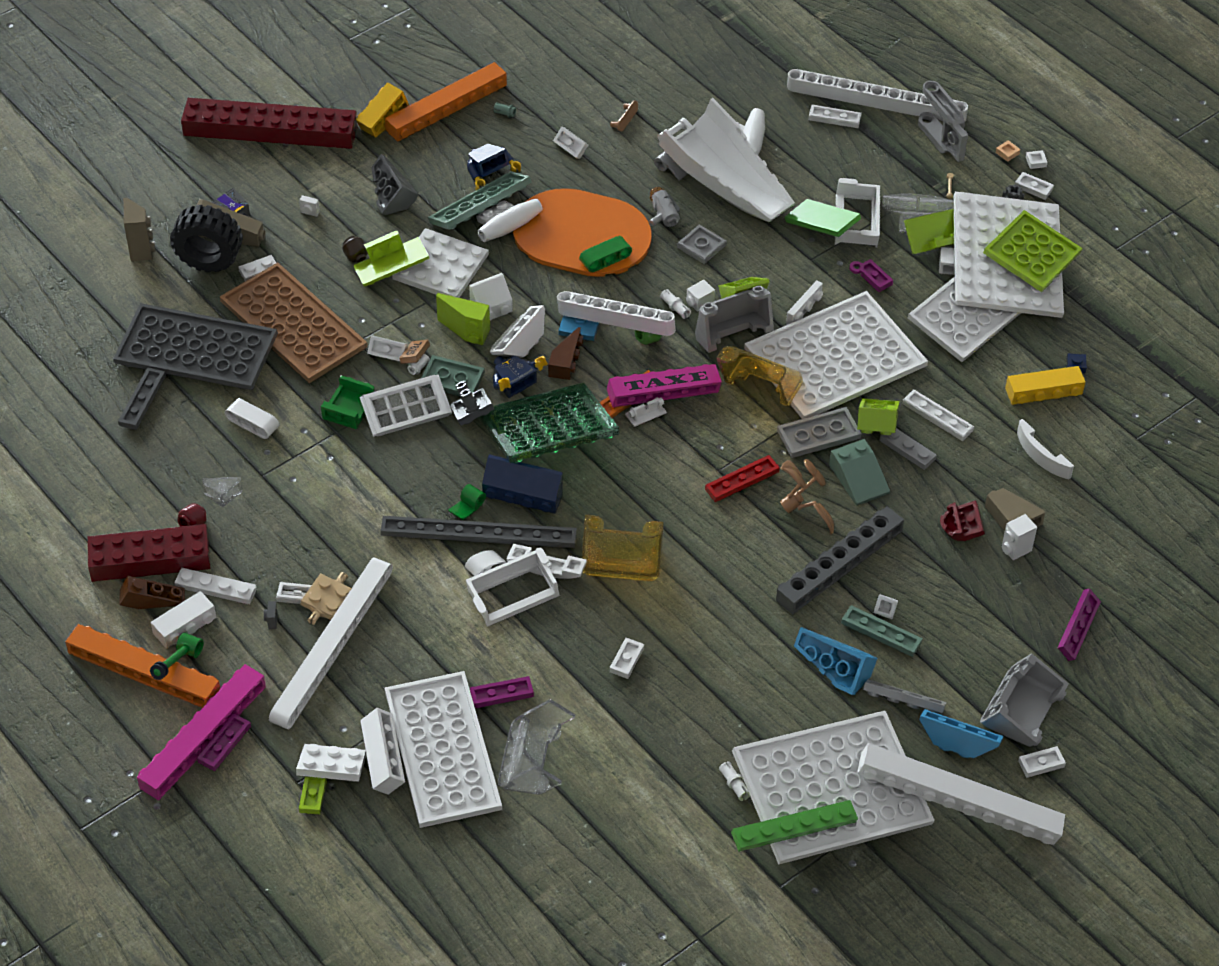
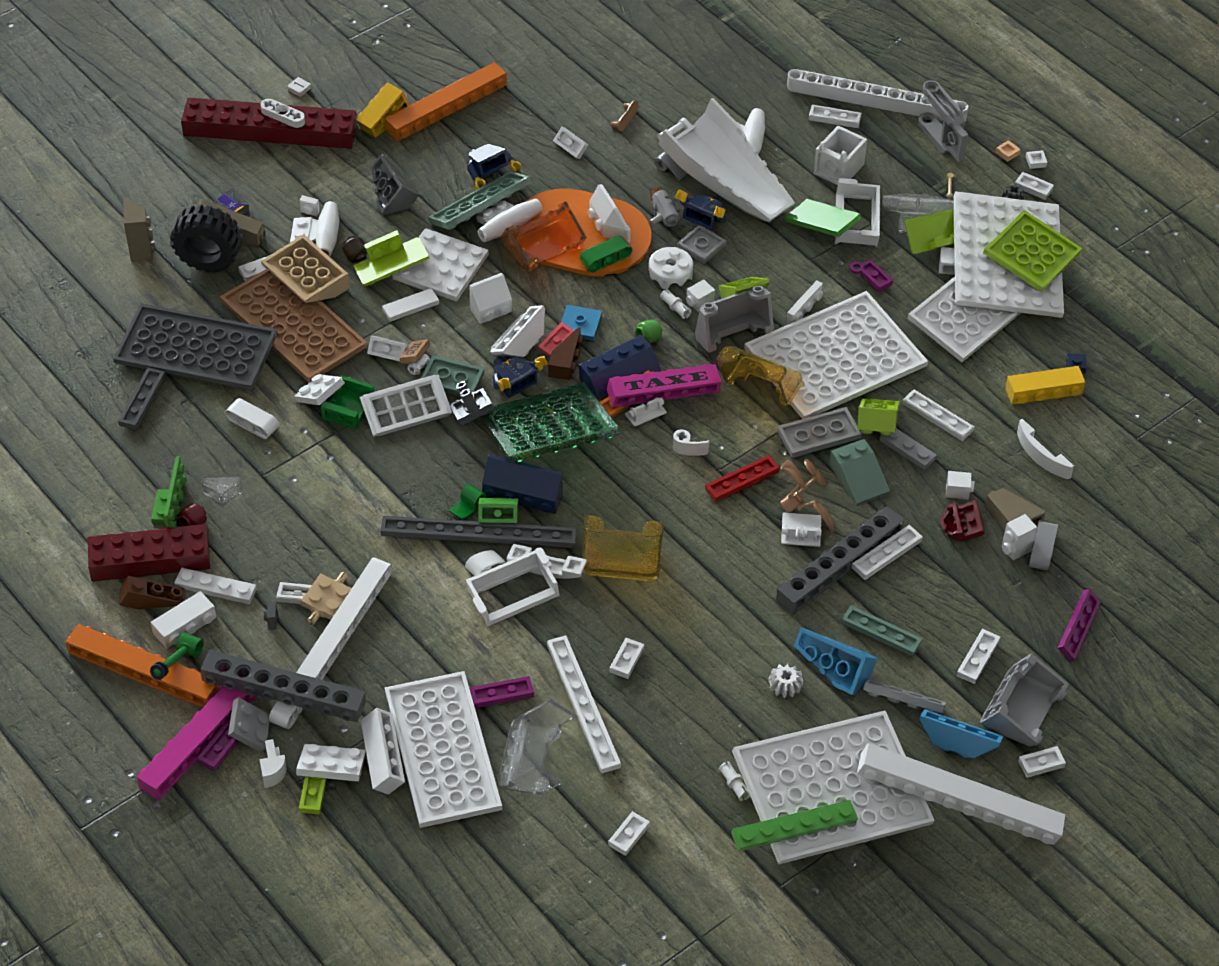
(168, 500): none -> bright green bracket
(249, 724): none -> light grey plate
(274, 766): none -> white brick
(292, 118): none -> white beam
(294, 683): none -> dark grey brick
(299, 87): none -> white tile
(307, 271): none -> tan slope
(319, 389): none -> white plate
(322, 231): none -> white plate
(410, 304): none -> white tile
(464, 317): lime slope -> none
(498, 510): none -> bright green brick
(509, 111): sand green pin -> none
(544, 237): none -> clear orange windscreen
(558, 335): none -> coral plate
(583, 704): none -> white plate
(607, 216): none -> white wedge
(616, 313): white beam -> none
(624, 360): none -> dark blue slope
(628, 833): none -> white plate
(668, 274): none -> white plate
(683, 446): none -> white panel
(702, 209): none -> dark blue torso
(785, 680): none -> white gear
(801, 529): none -> white hinge
(840, 155): none -> white container
(885, 606): white slope -> none
(887, 552): none -> white plate
(959, 485): none -> white brick
(978, 656): none -> white plate
(1043, 545): none -> light grey beam

